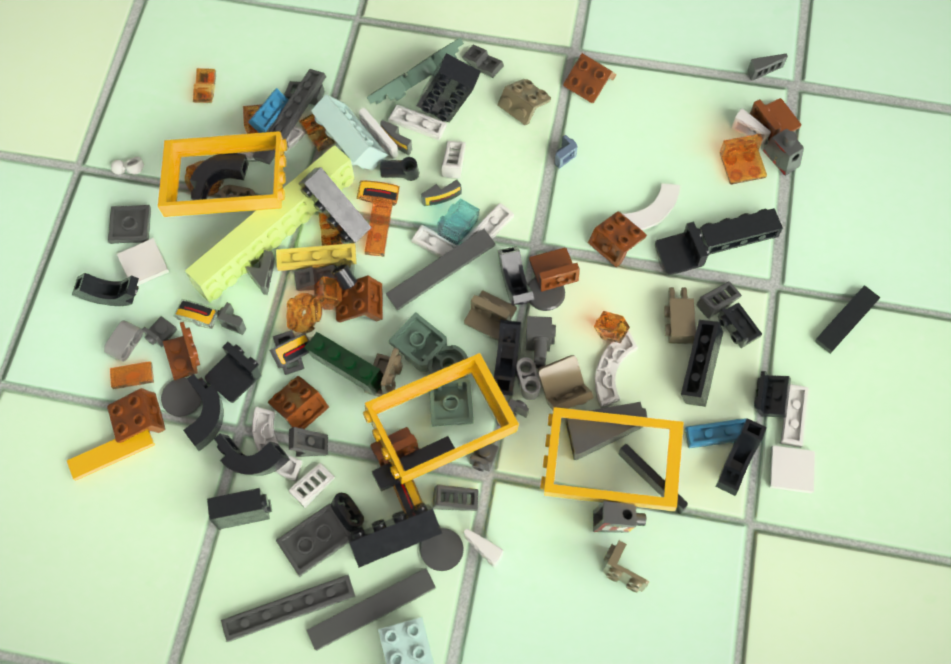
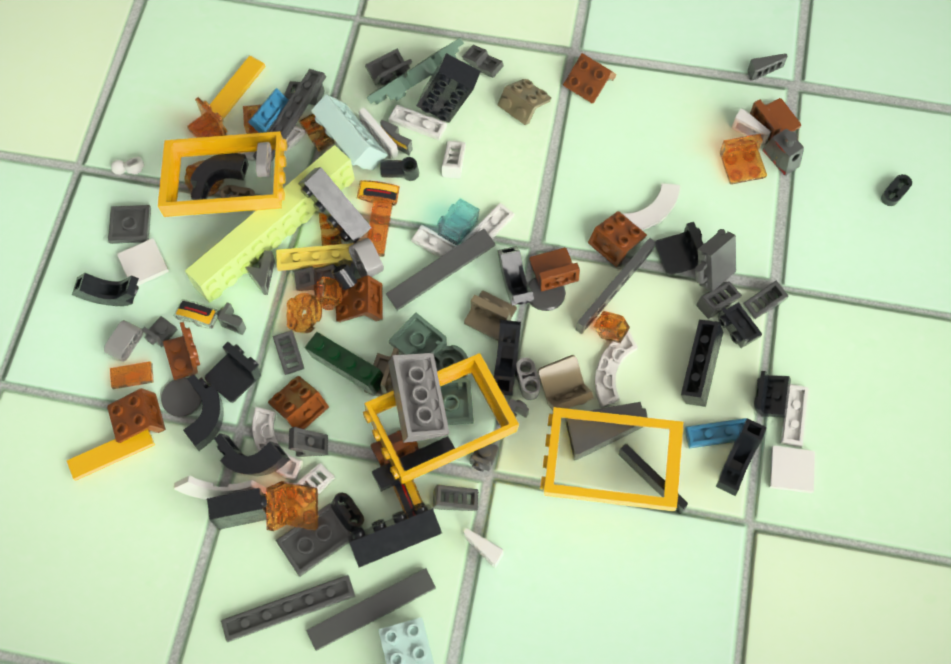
(203, 489): none -> white tile
(205, 85): clear orange slope -> none
(208, 124): none -> clear orange bracket
(237, 86): none -> yellow tile
(263, 159): none -> light grey beam
(290, 350): slope -> none
(292, 506): none -> clear orange bracket
(366, 258): none -> light grey beam
(387, 66): none -> dark grey bracket
(418, 397): none -> light grey slope
(436, 195): slope -> none
(442, 551): dark grey piece -> none
(539, 338): dark grey brick -> none
(566, 152): sand blue bracket -> none
(614, 287): none -> dark grey tile
(616, 572): dark tan bracket -> none
(617, 518): dark grey torso -> none
(680, 318): dark tan hinge -> none
(716, 260): none -> dark grey piece
(741, 230): black brick -> none
(769, 306): none -> dark grey slope
(847, 319): black tile -> none
(900, 192): none -> black beam

